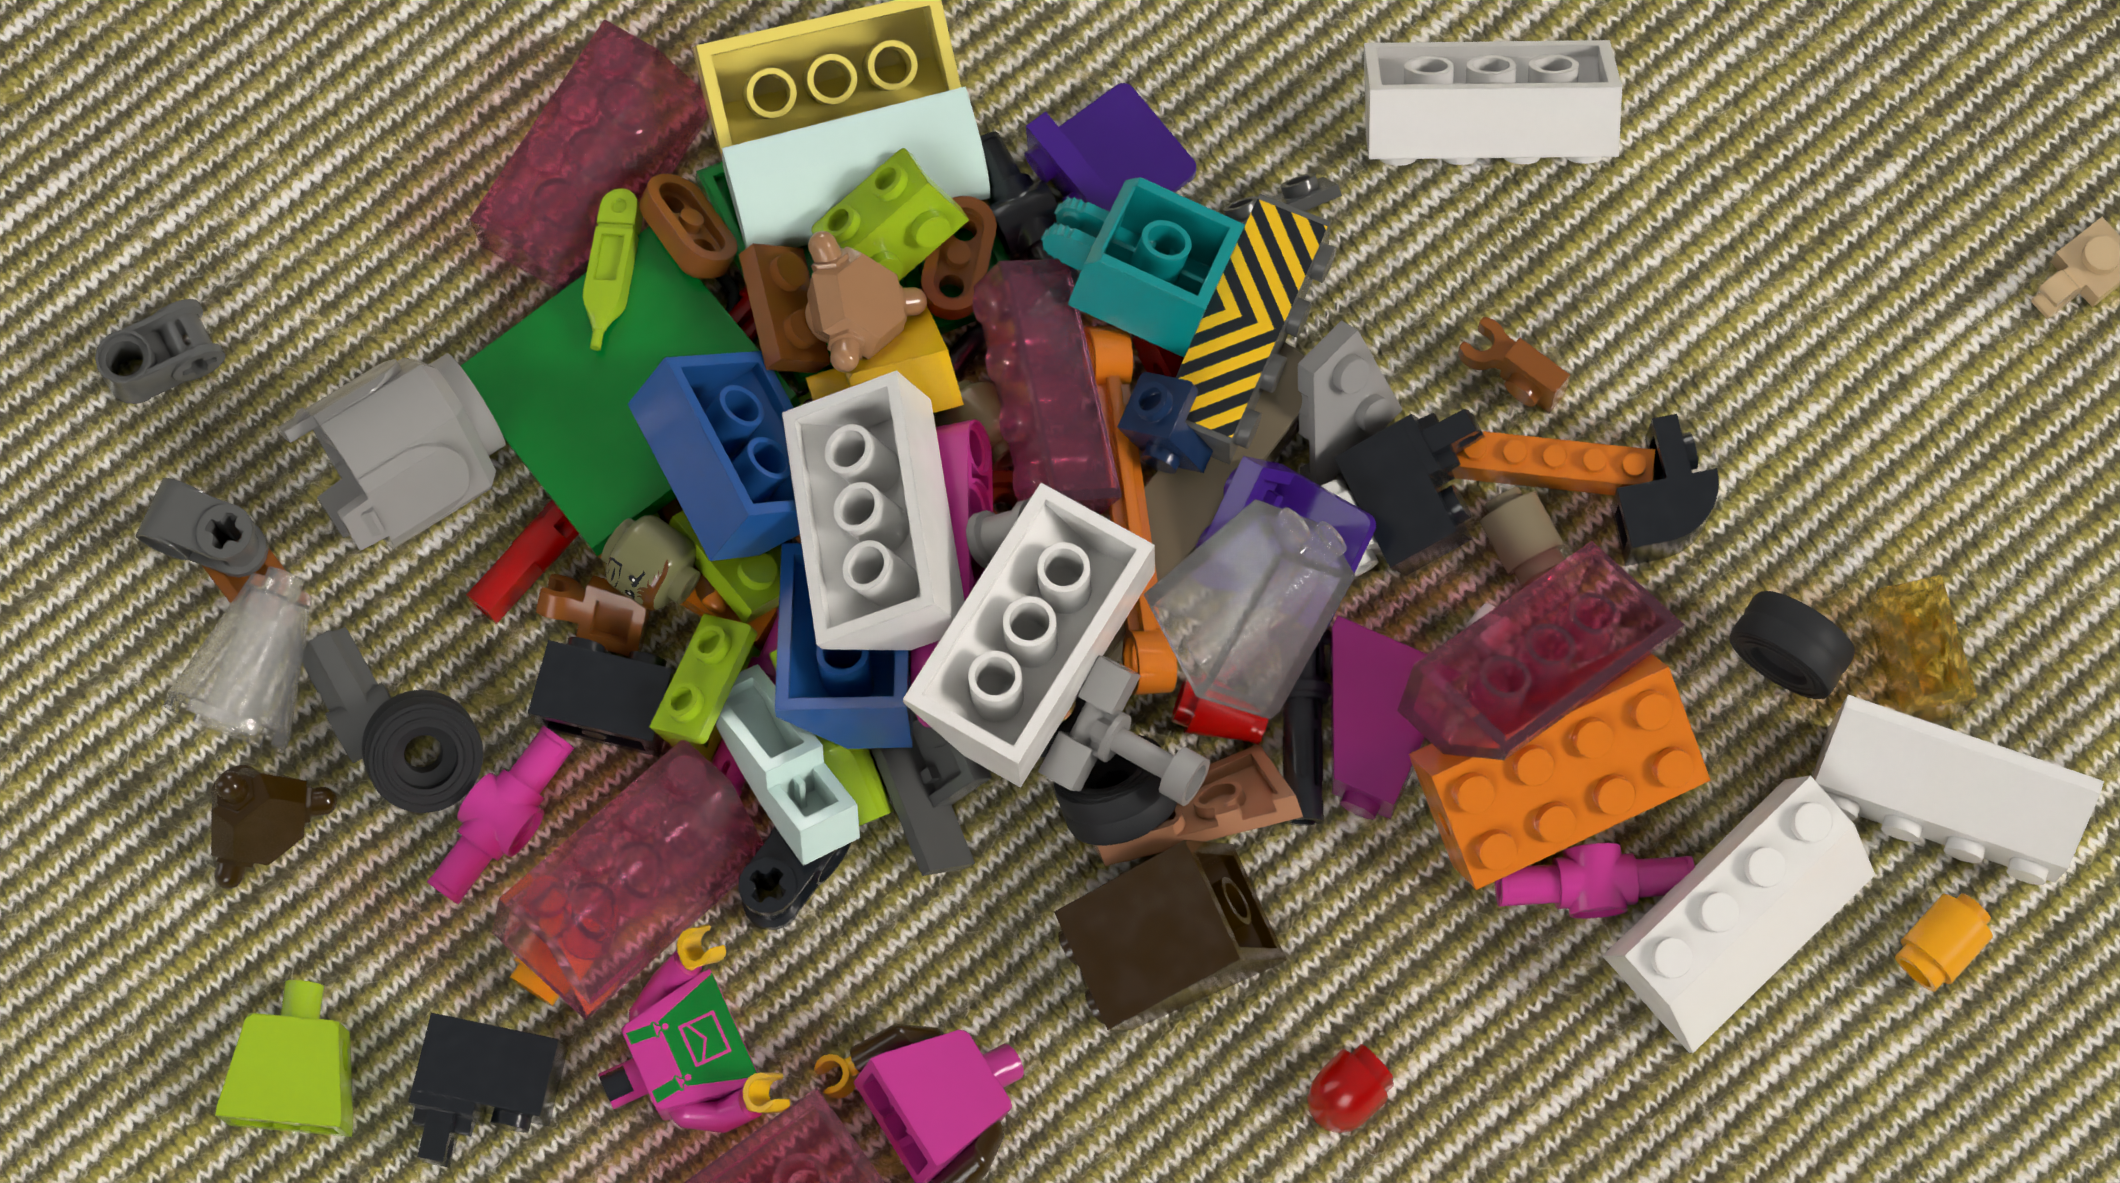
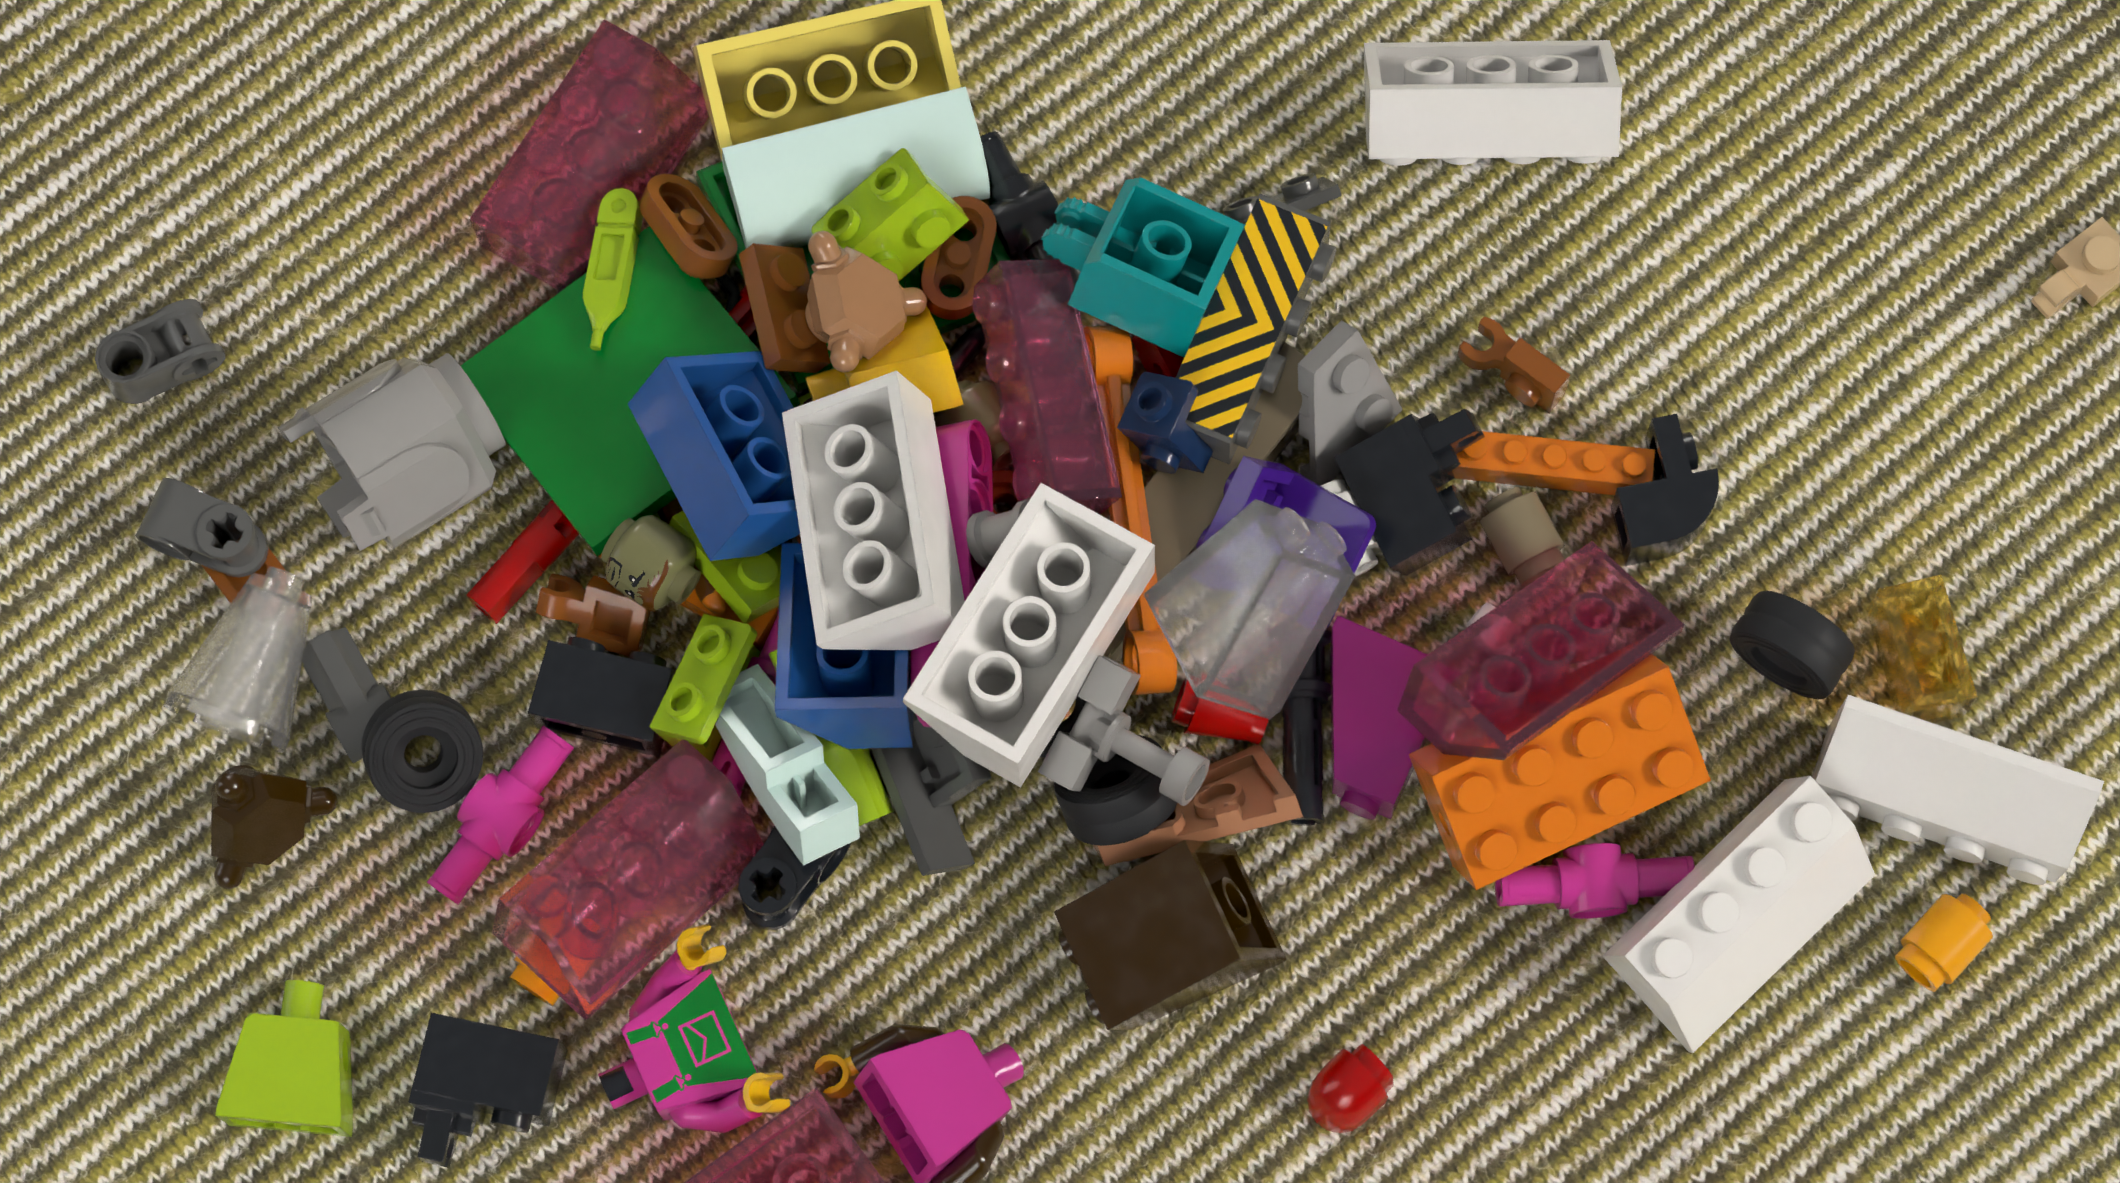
(1105, 146): dark purple bracket -> none

